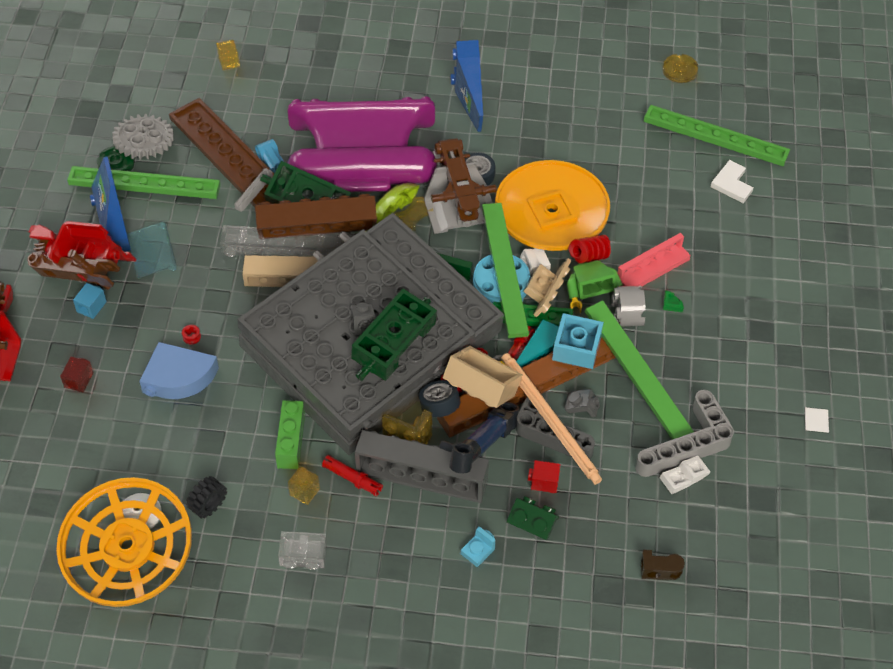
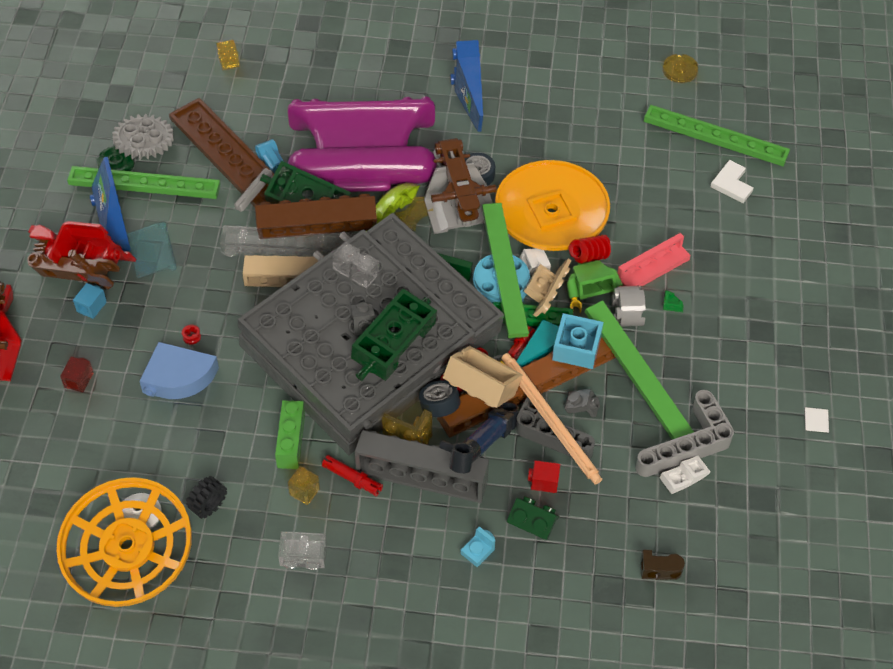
(364, 267): none -> clear piece

